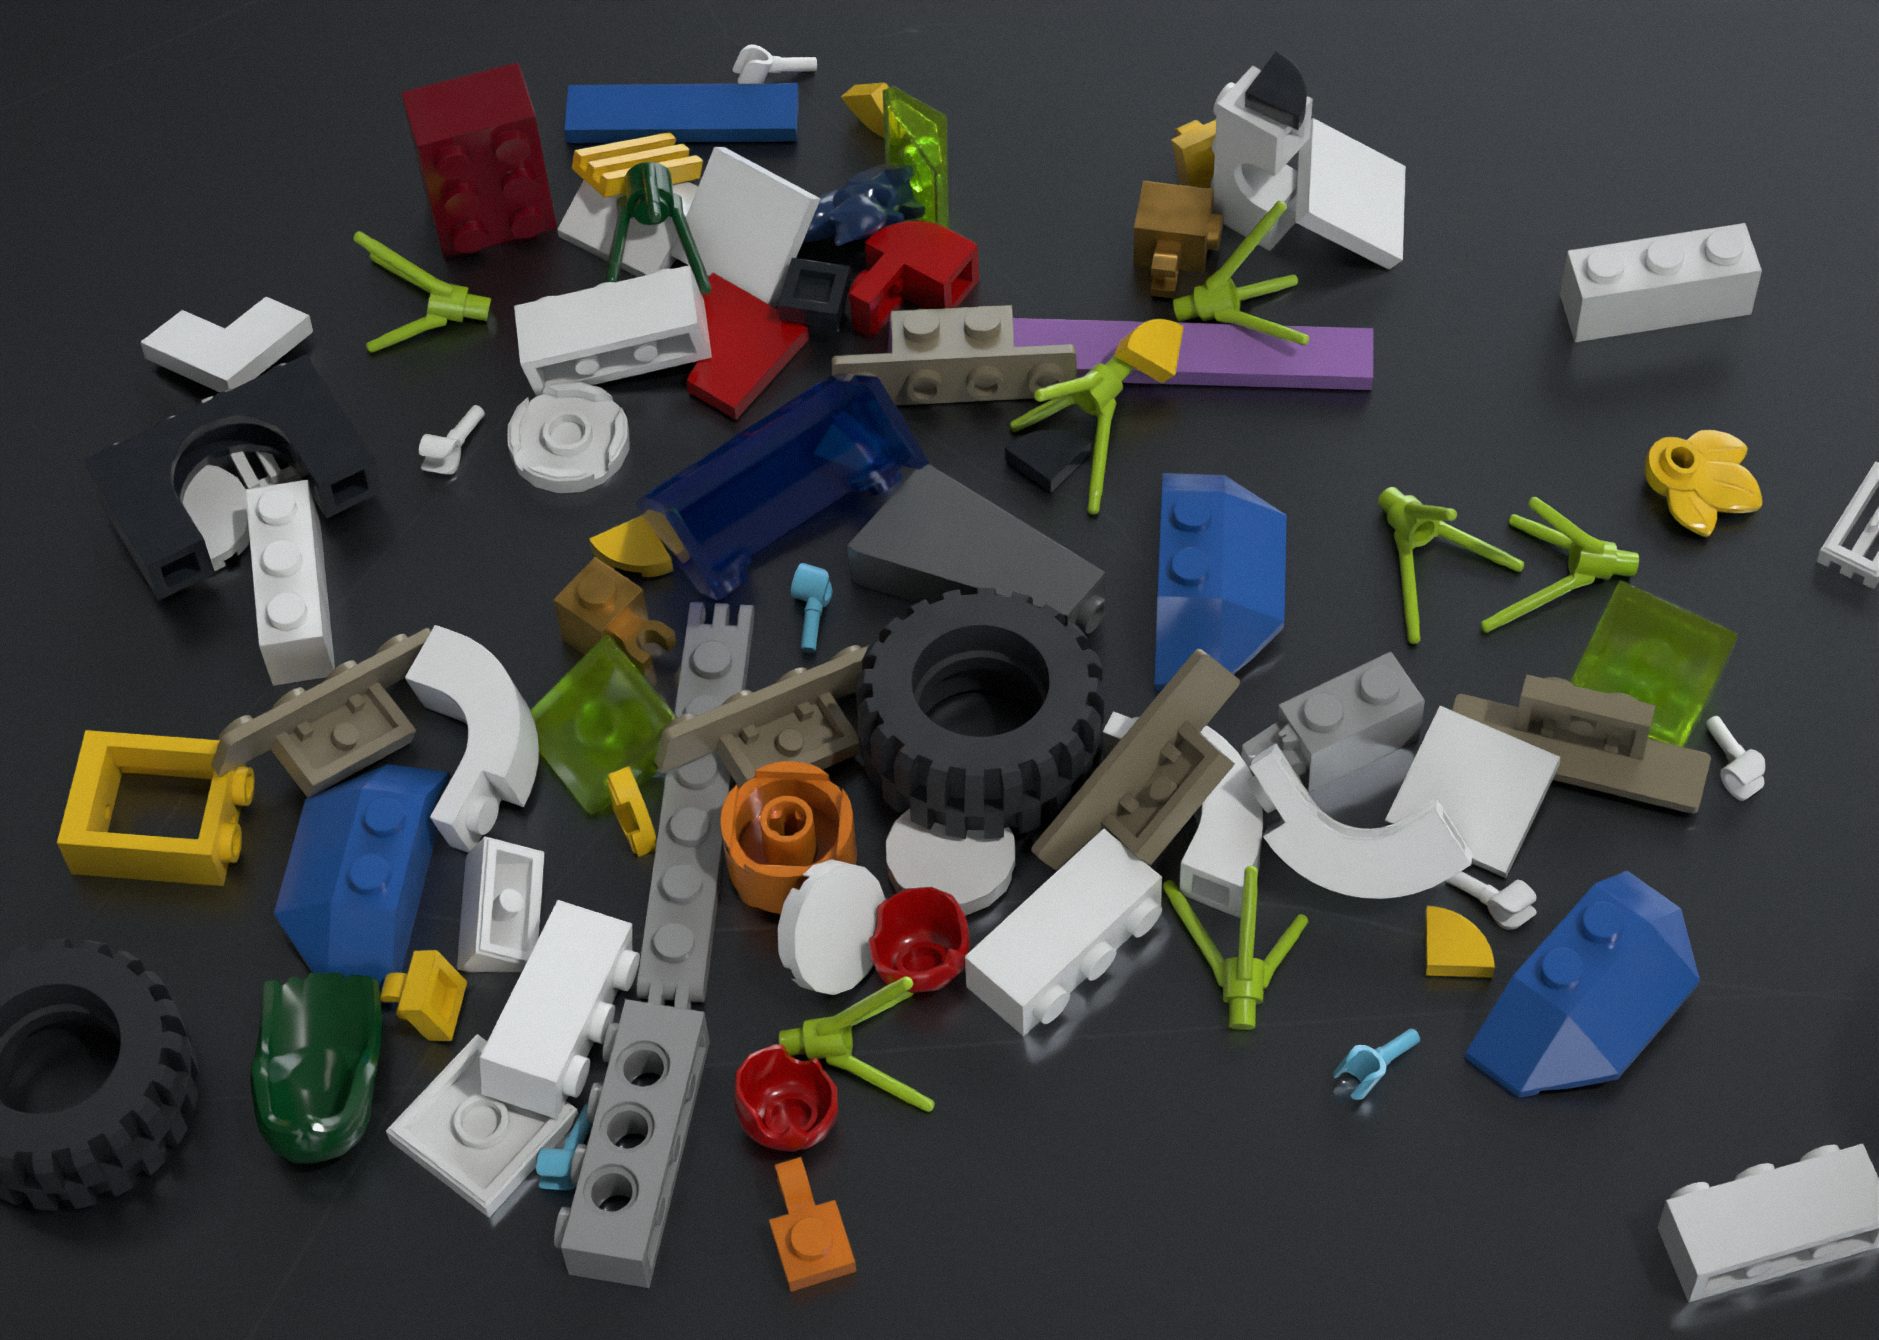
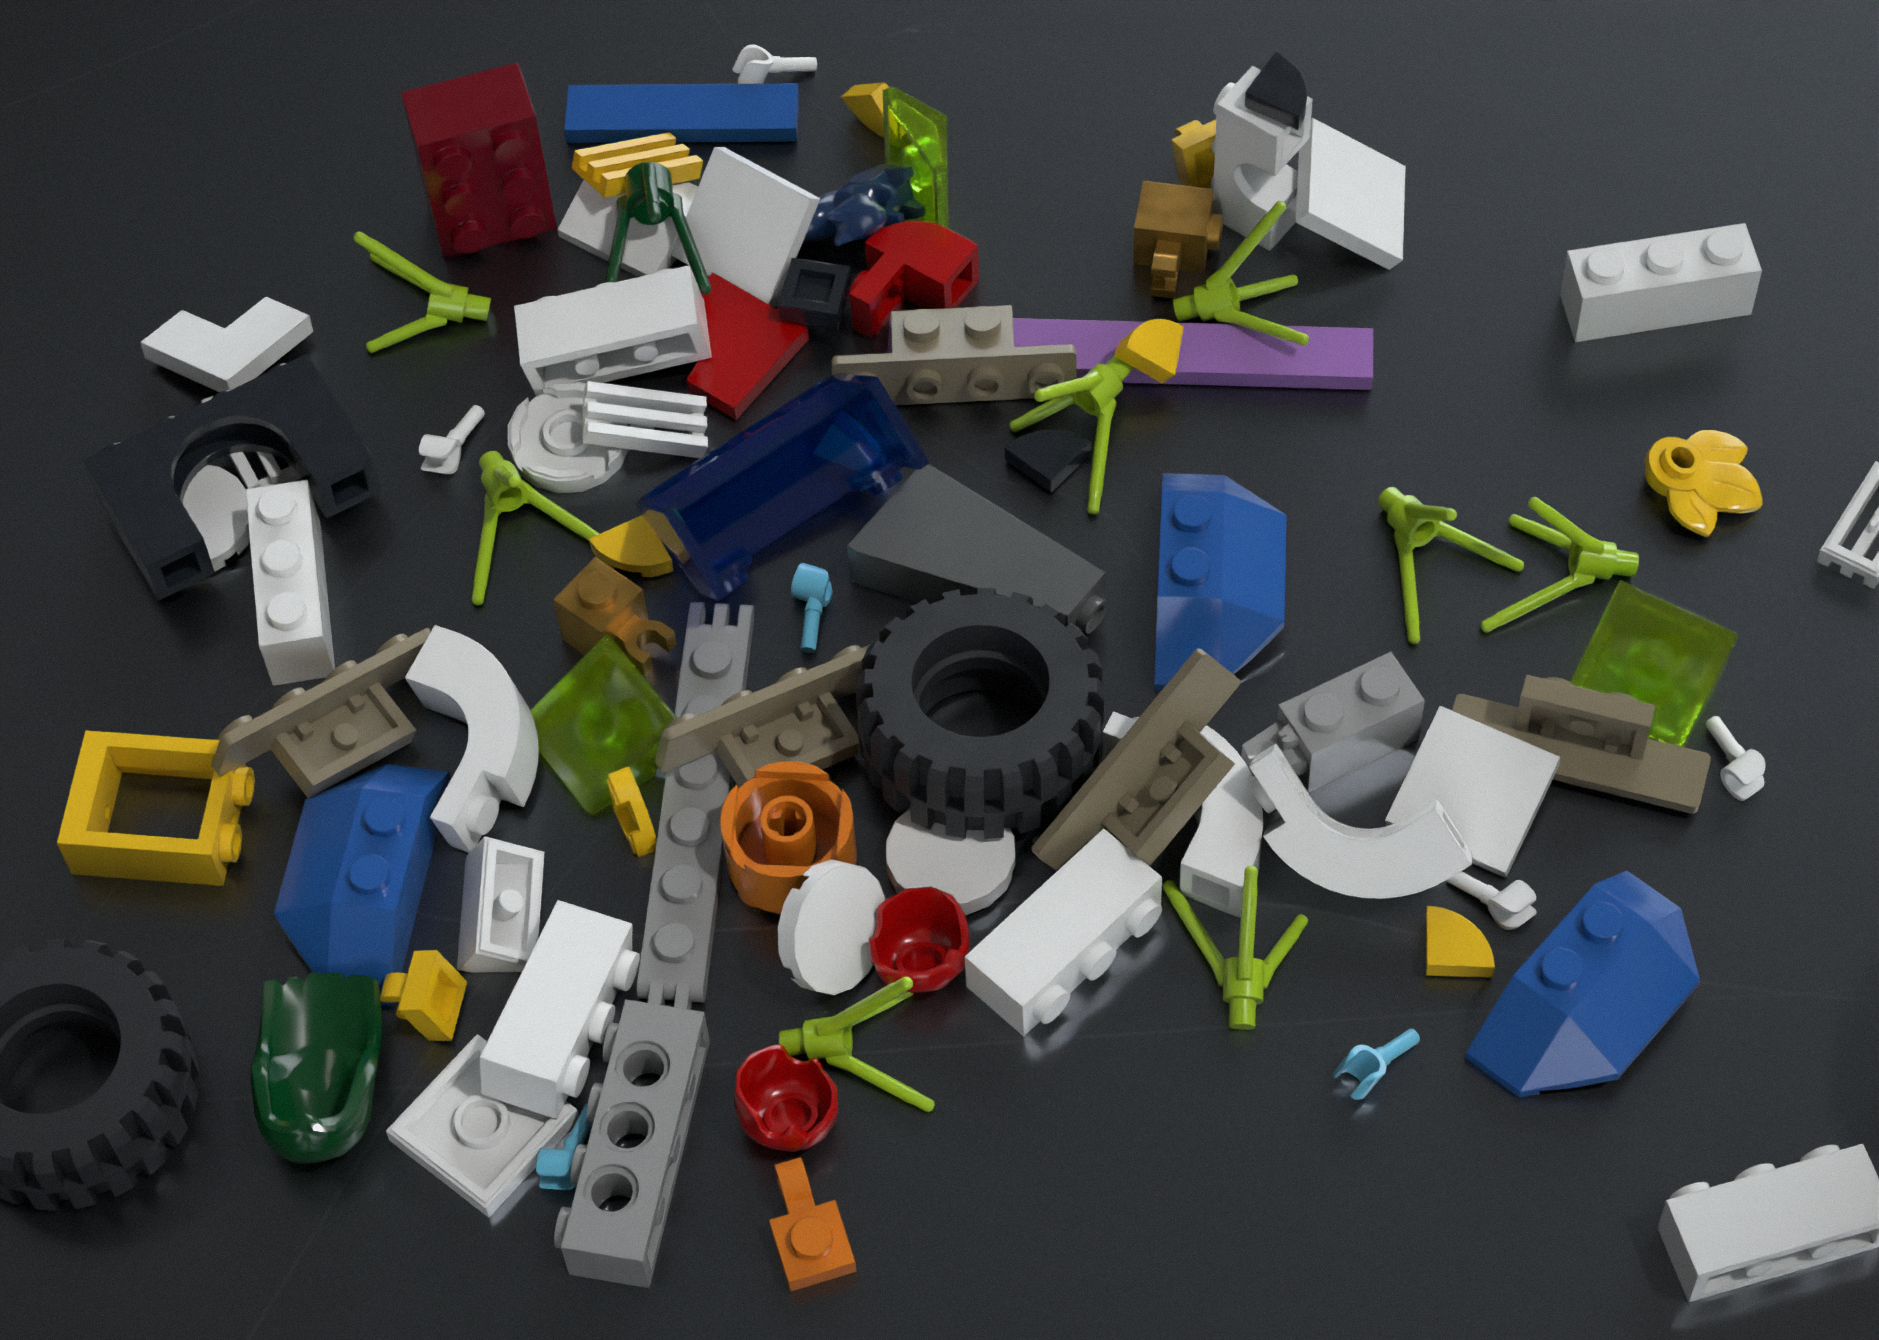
(504, 494): none -> lime plant
(644, 411): none -> white tile

